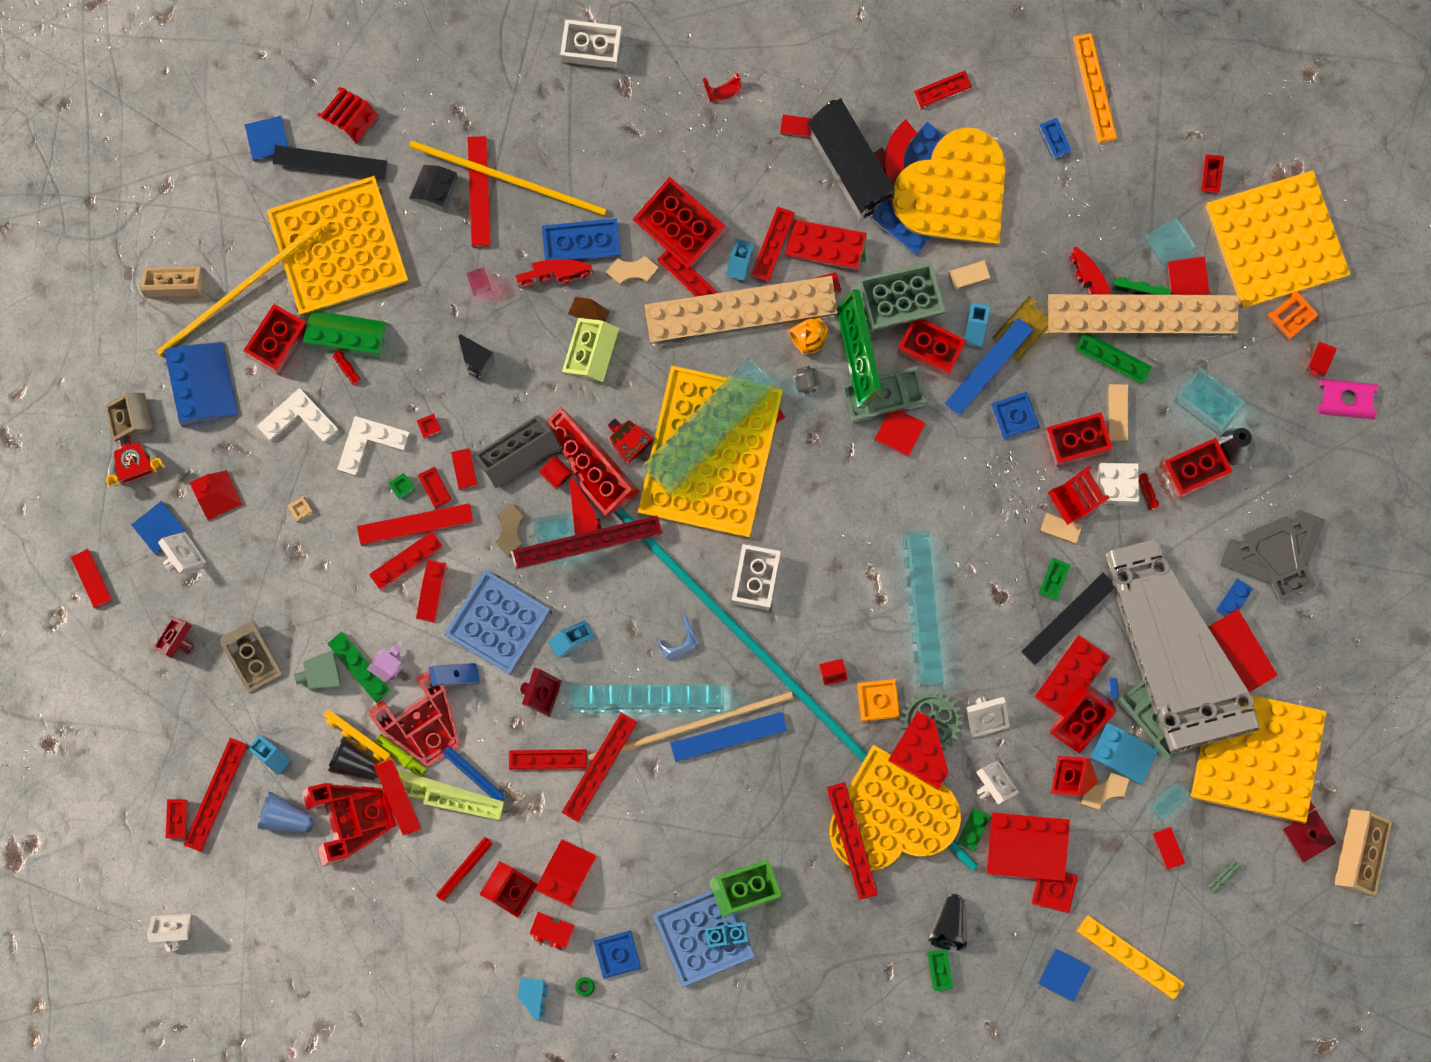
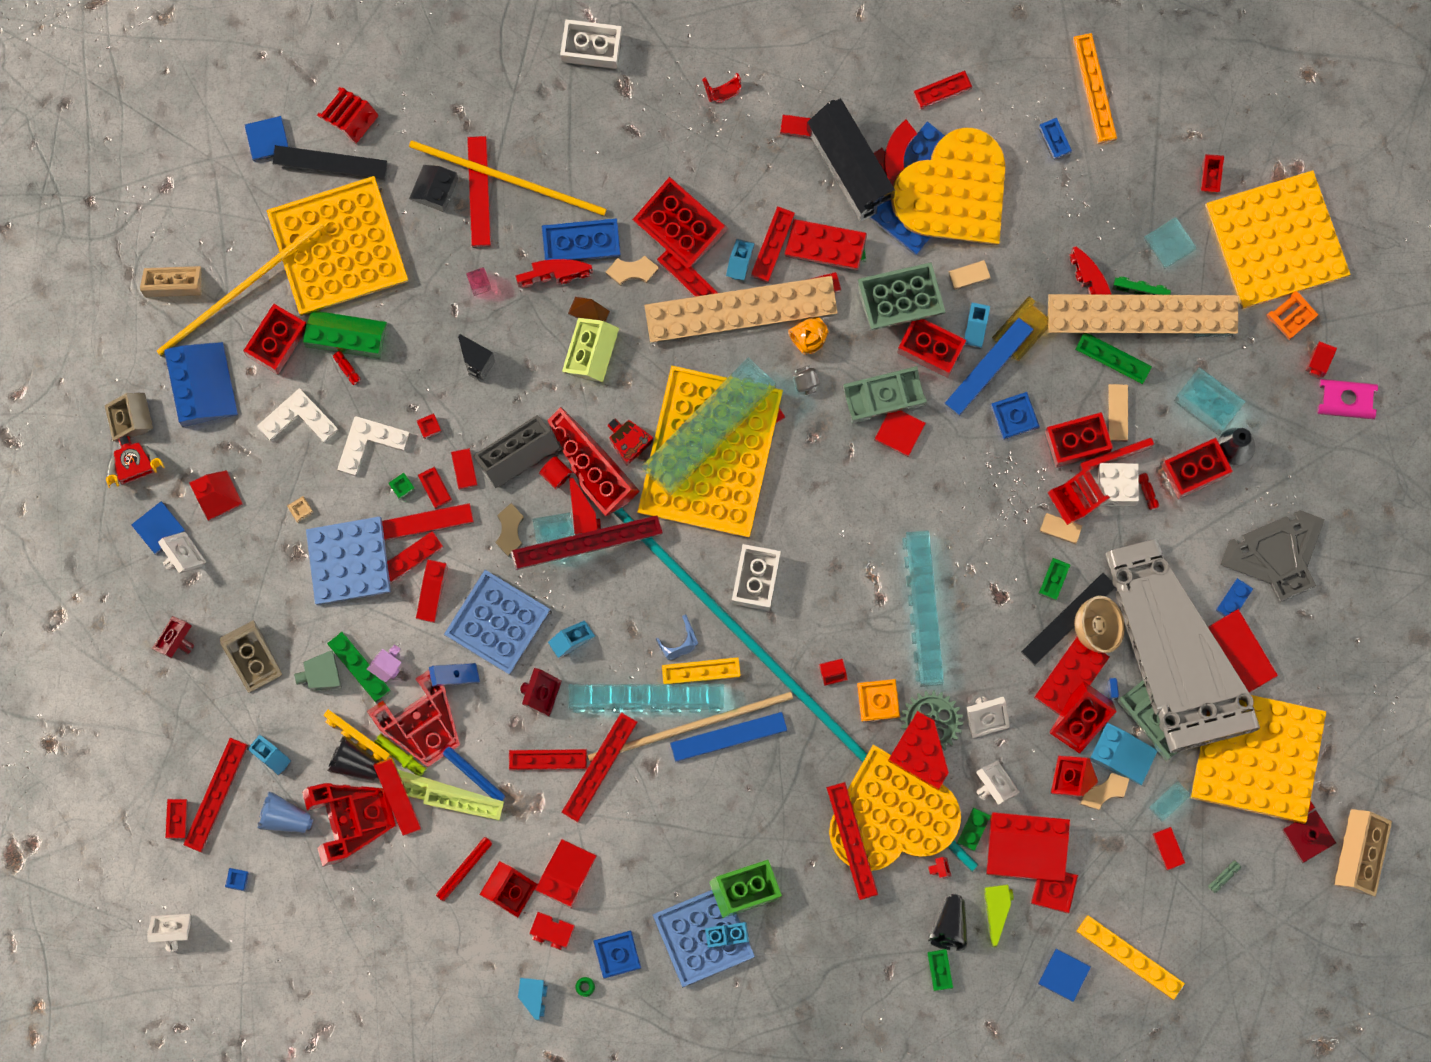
(91, 578): red tile -> none
(237, 879): none -> blue tile
(348, 560): none -> medium blue plate
(701, 671): none -> yellow plate
(859, 349): green plate -> none
(941, 868): none -> red tile
(998, 903): none -> lime slope
(1099, 624): none -> tan piece
(1118, 454): none -> red tile
(1188, 276): red tile -> none

